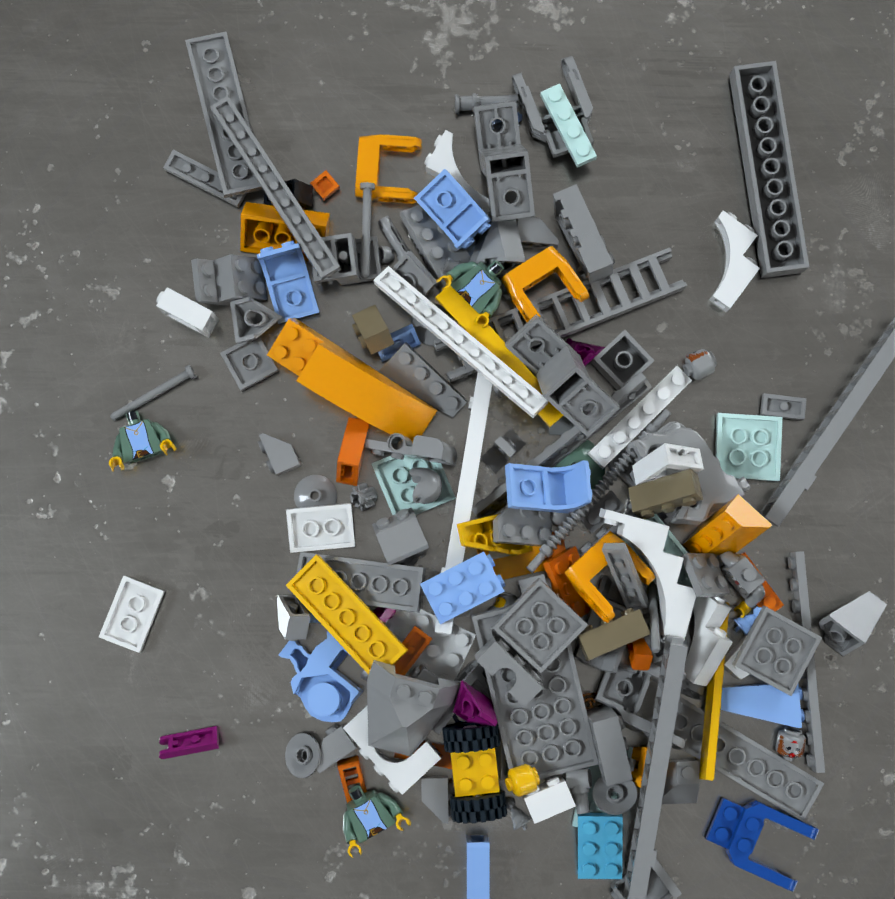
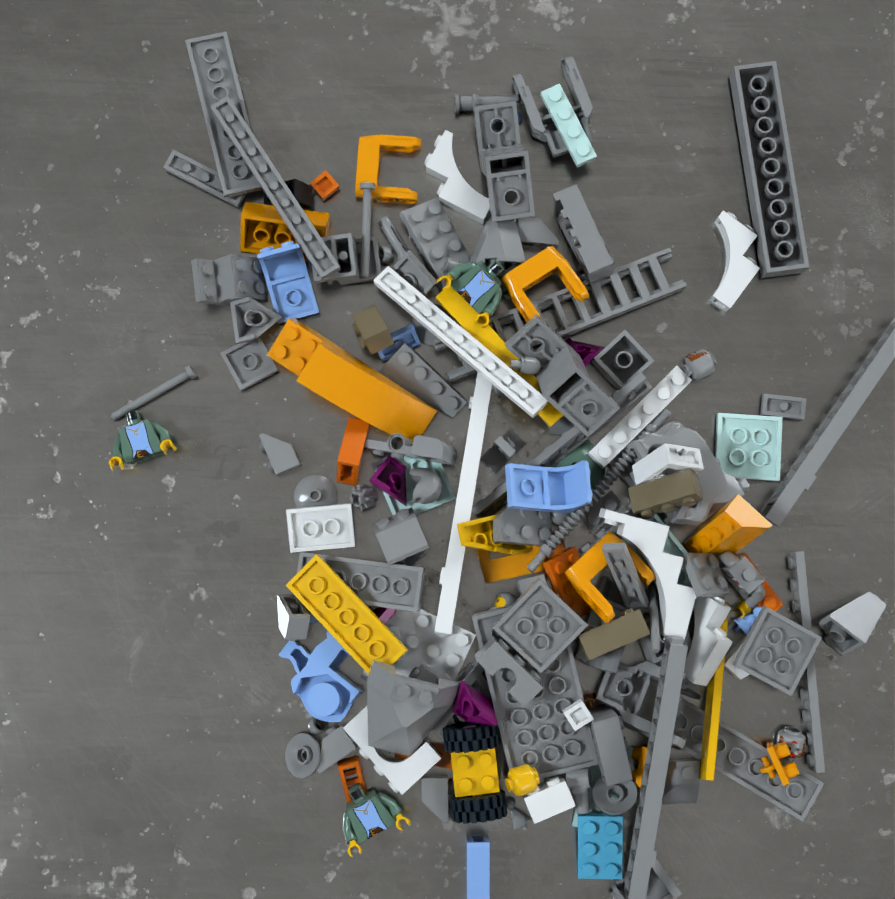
(131, 614): white plate -> none
(187, 312): white window -> none
(189, 742): magenta hinge -> none
(317, 726): none -> light grey hinge
(391, 479): none -> magenta slope
(415, 643): orange plate -> none
(453, 210): light blue bracket -> none
(463, 587): light blue bracket -> none
(526, 365): none -> light grey cylinder
(577, 714): none -> white plate
(640, 655): orange slope -> none
(739, 829): blue plate -> none
(764, 703): light blue slope -> none
(784, 771): none -> light orange hips

